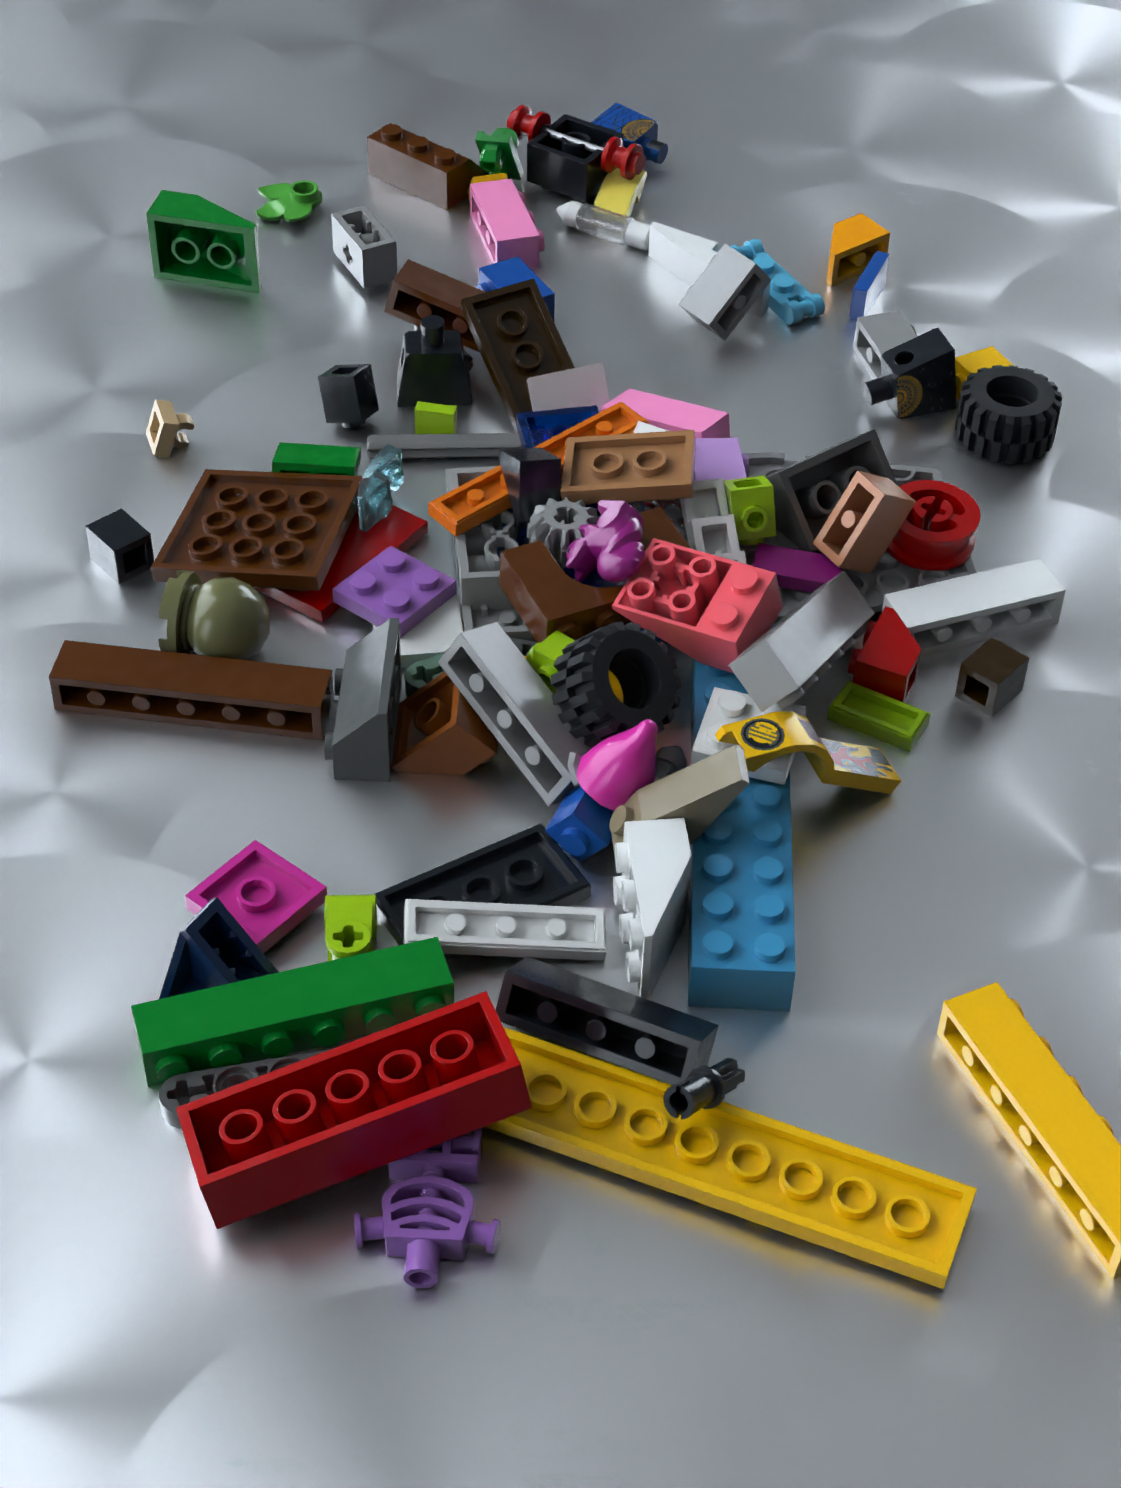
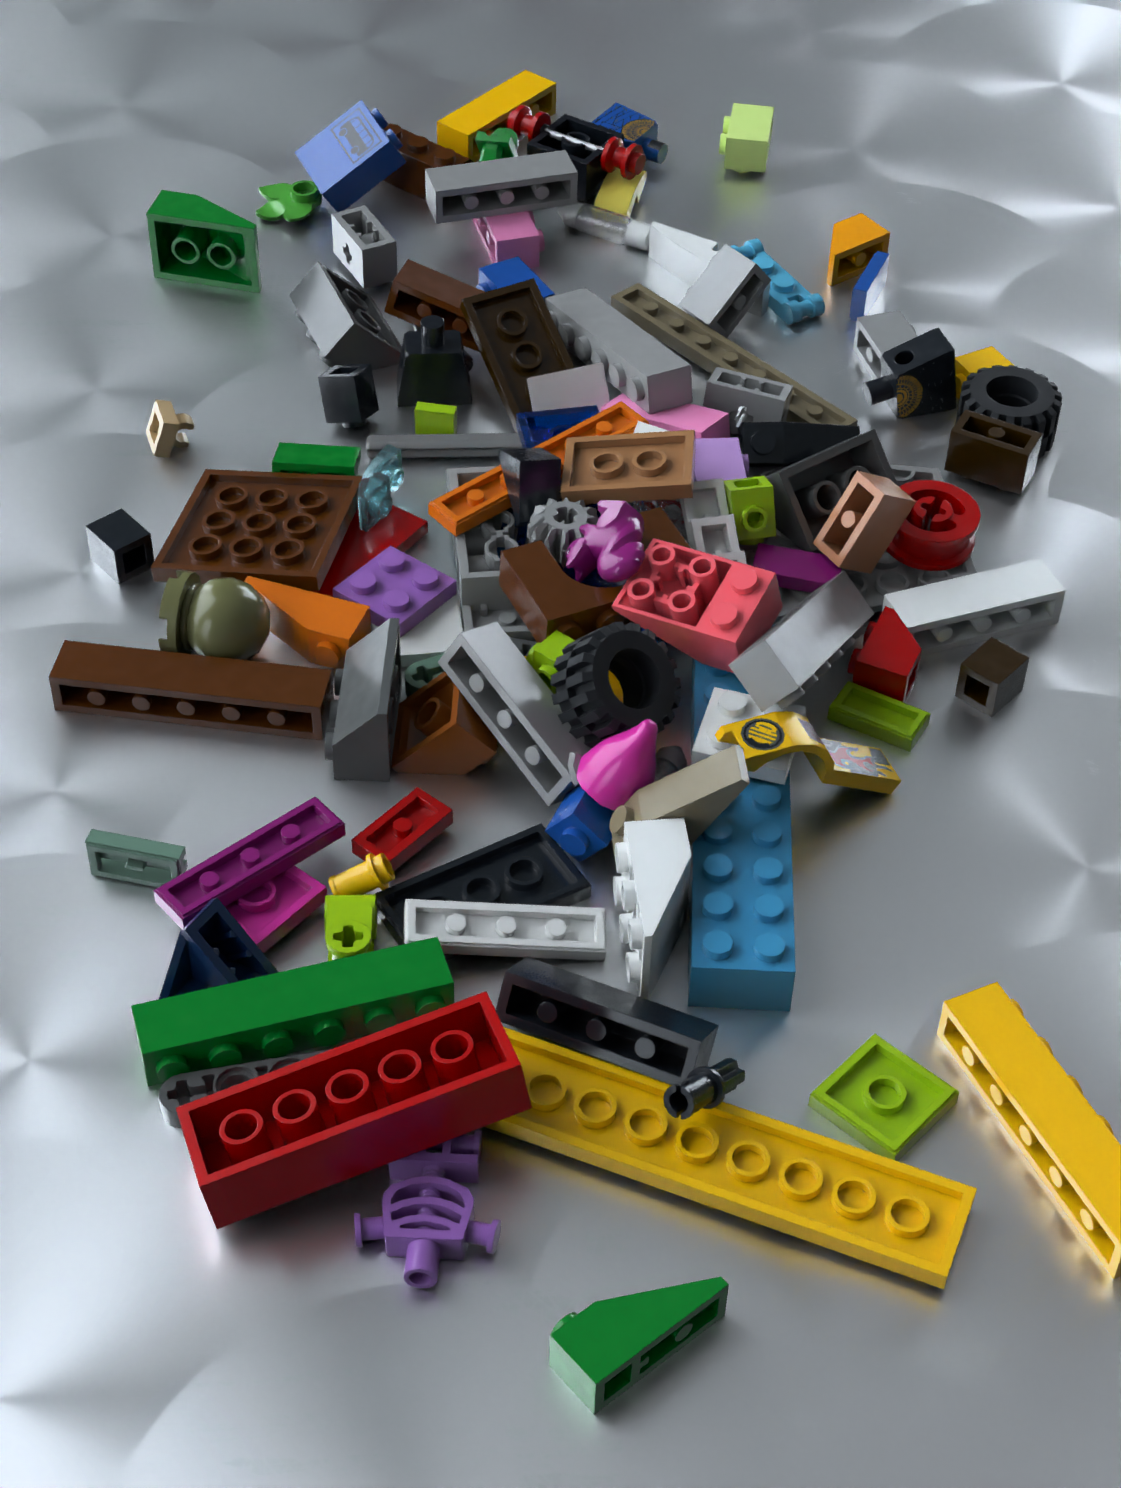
(134, 858): none -> sand green tile
(251, 861): none -> magenta tile
(312, 622): none -> orange slope
(344, 321): none -> dark grey slope
(351, 156): none -> brick
(363, 877): none -> yellow pin
(404, 828): none -> red plate
(492, 110): none -> yellow brick
(501, 186): none -> light grey brick
(629, 1336): none -> green slope
(630, 356): none -> light grey brick
(714, 350): none -> dark tan plate
(734, 391): none -> light grey brick
(747, 137): none -> yellowish green brick
(788, 441): none -> black slope
(883, 1098): none -> lime tile
(993, 451): none -> dark brown brick

